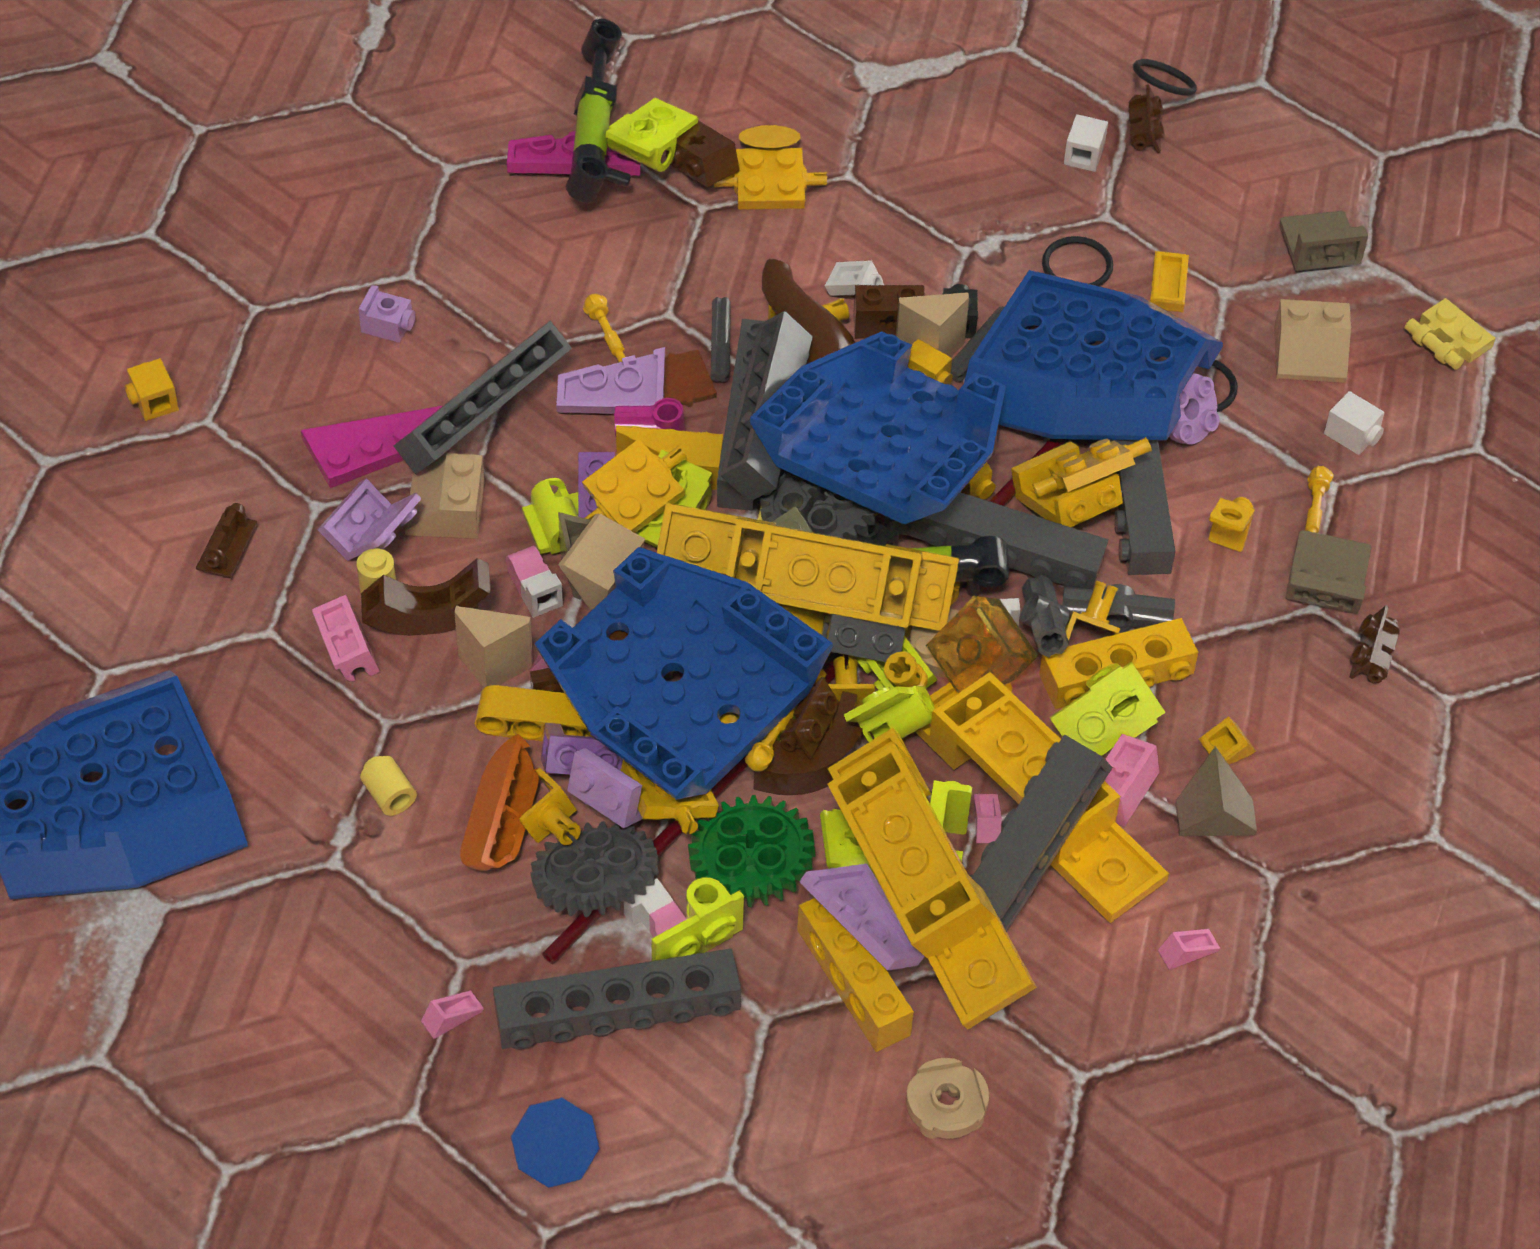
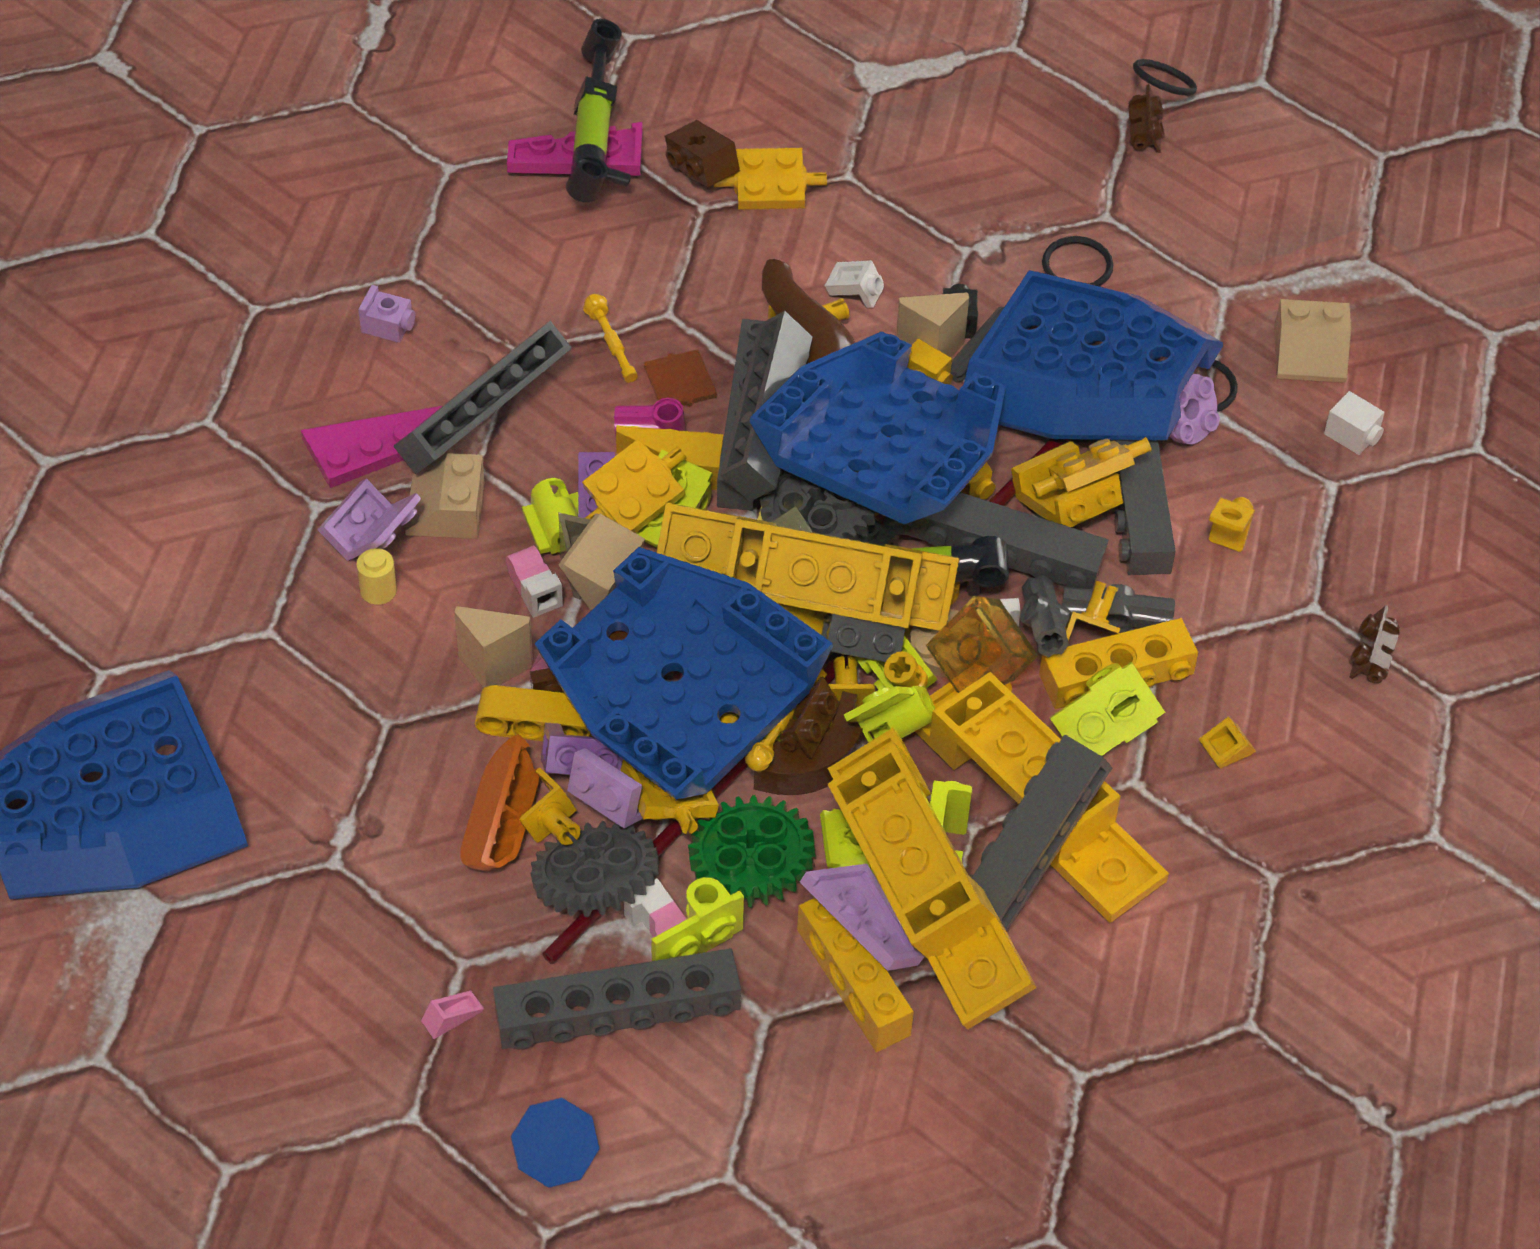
(151, 389): yellow brick -> none
(227, 542): reddish brown hinge -> none
(345, 637): bright pink hinge -> none
(388, 785): light yellow brick -> none
(423, 609): reddish brown arch -> none
(621, 384): lavender wing -> none
(650, 132): neon yellow piece -> none
(720, 339): dark grey axle -> none
(769, 136): yellow sticker -> none
(878, 307): reddish brown brick -> none
(944, 1120): tan plate -> none
(987, 817): bright pink piece -> none
(1085, 143): white brick -> none
(1132, 773): bright pink hinge -> none
(1169, 280): yellow tile -> none
(1187, 946): bright pink piece -> none
(1215, 802): dark tan slope -> none
(1319, 482): yellow piece -> none
(1323, 240): dark tan bracket -> none
(1329, 572): dark tan bracket -> none
(1454, 328): light yellow plate -> none

